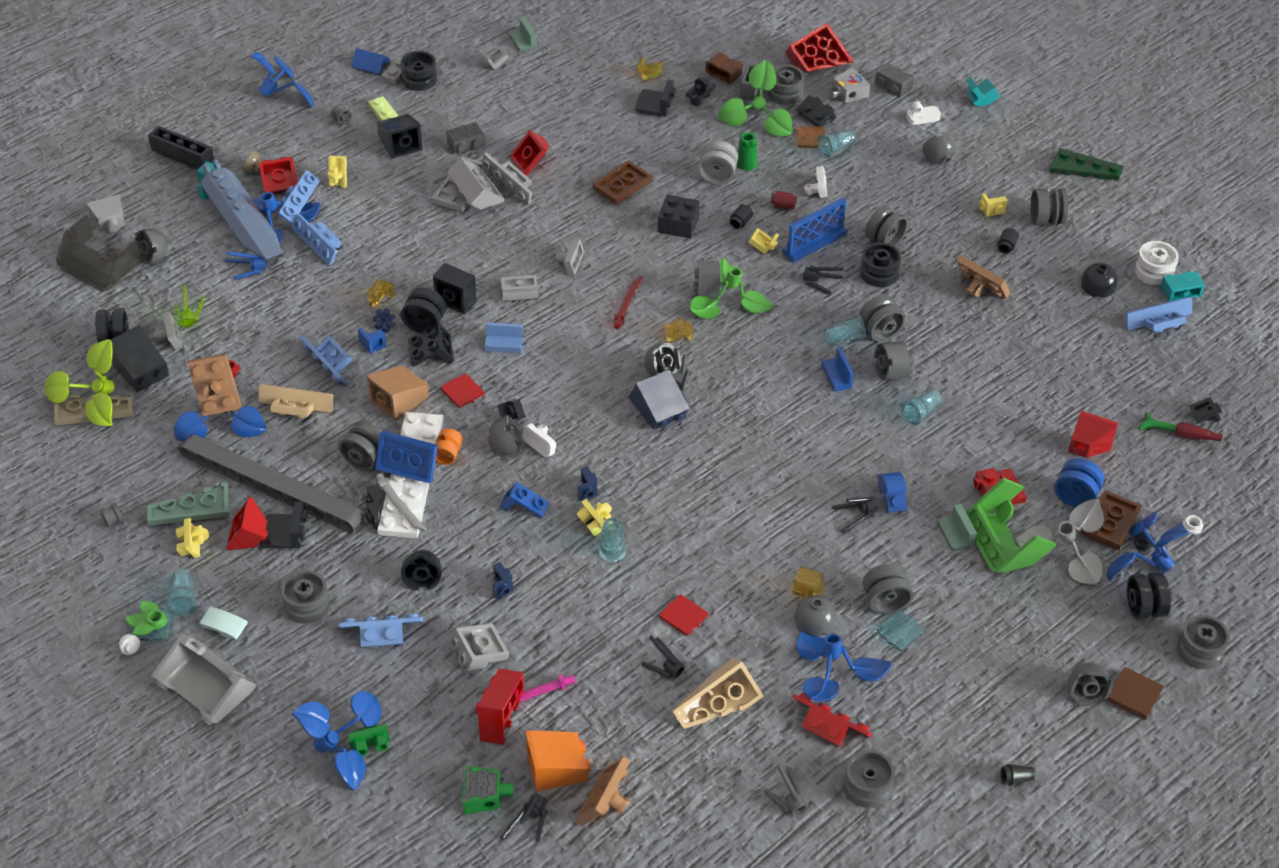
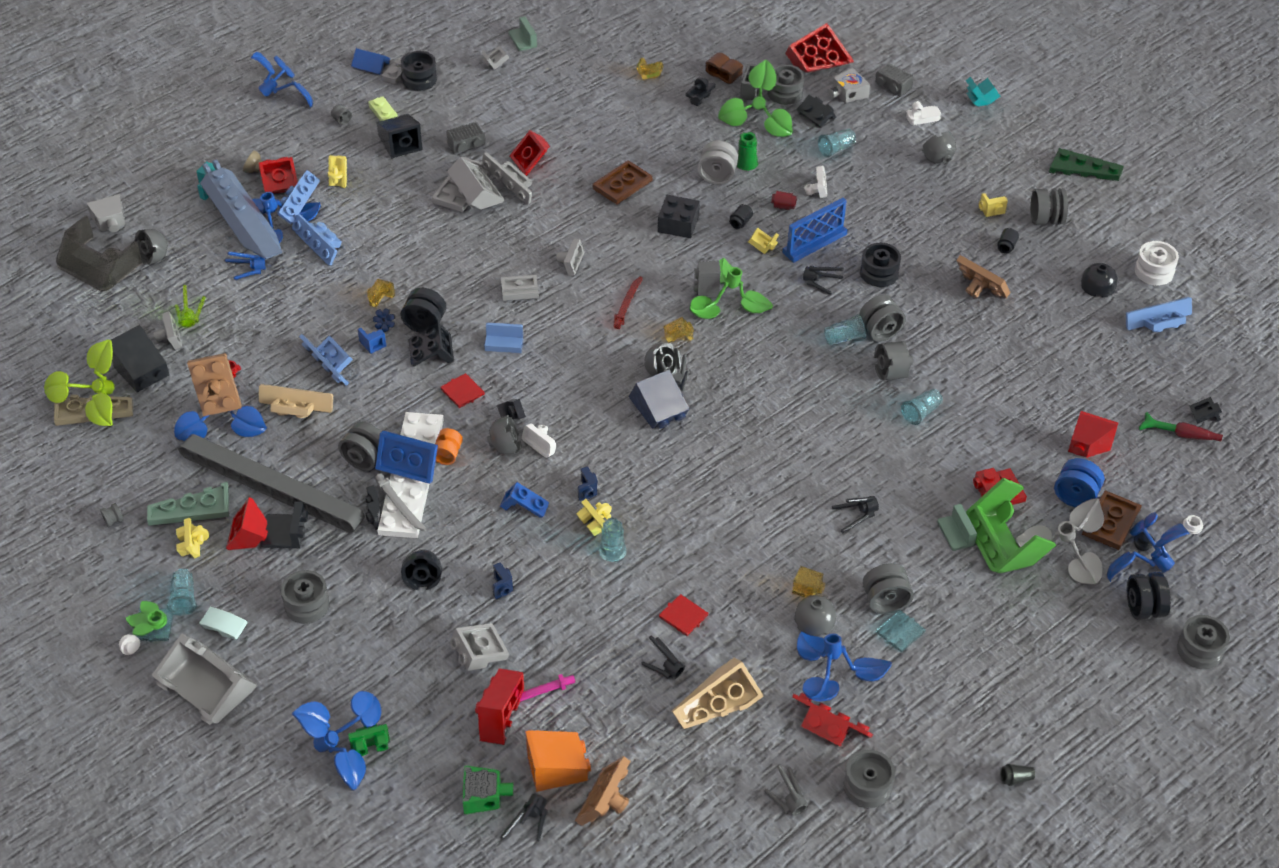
(110, 325): black wheel -> none
(180, 147): black brick -> none
(381, 632): medium blue bracket -> none
(396, 391): medium nougat slope -> none
(455, 287): black brick -> none
(655, 101): black bracket -> none
(809, 136): clear orange piece -> none
(838, 372): blue panel -> none
(886, 226): dark grey wheel -> none
(893, 488): blue brick -> none
(1089, 684): dark grey cylinder -> none
(1135, 693): reddish brown tile -> none
(1182, 285): teal brick -> none

